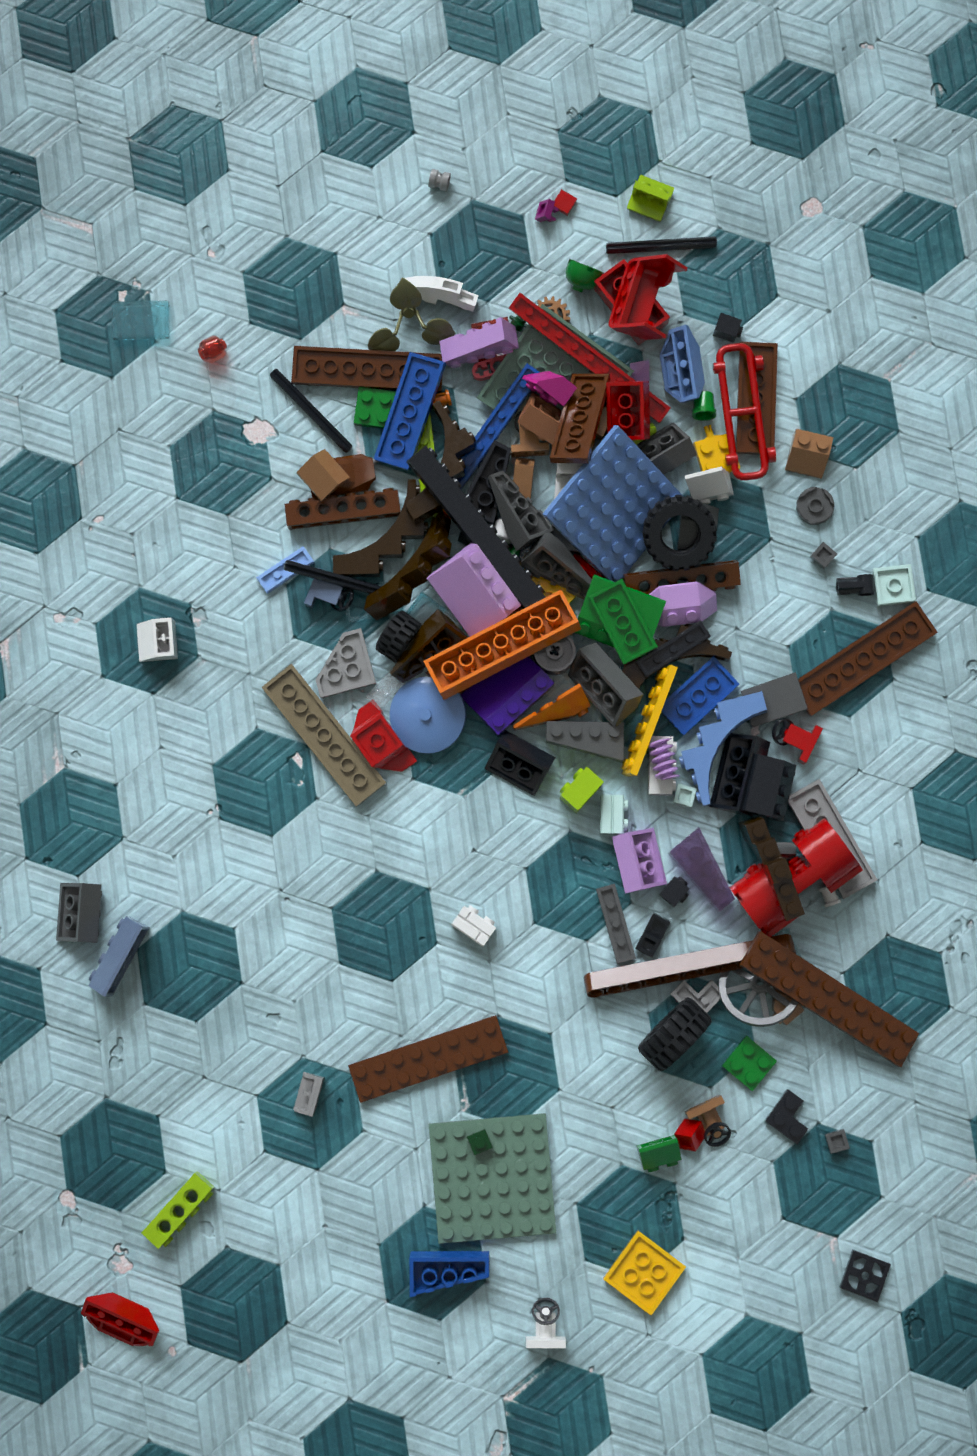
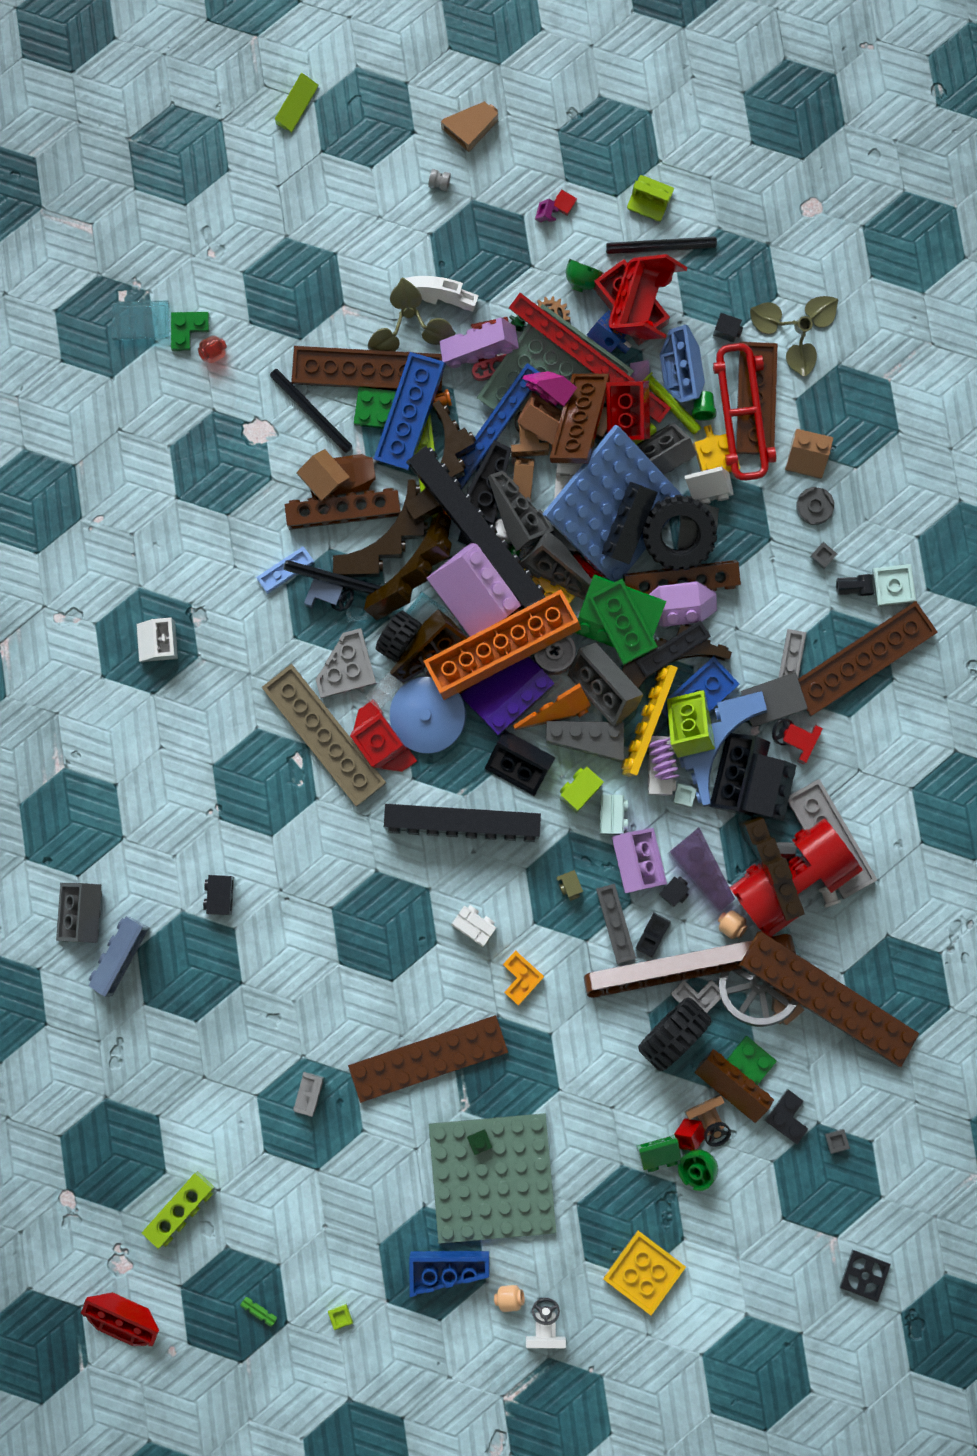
(183, 324): none -> green plate
(219, 895): none -> black brick
(258, 1311): none -> bright green axle
(296, 102): none -> lime slope
(340, 1317): none -> lime tile
(462, 821): none -> black brick
(470, 124): none -> medium nougat slope
(509, 1298): none -> light nougat head
(526, 979): none -> light orange plate
(570, 885): none -> olive brick
(607, 337): none -> blue torso
(629, 522): none -> black brick
(676, 408): none -> lime axle
(690, 724): none -> lime slope
(698, 1169): none -> green cylinder
(732, 924): none -> light nougat head
(734, 1086): none -> reddish brown brick
(792, 652): none -> light grey tile
(821, 313): none -> olive plant

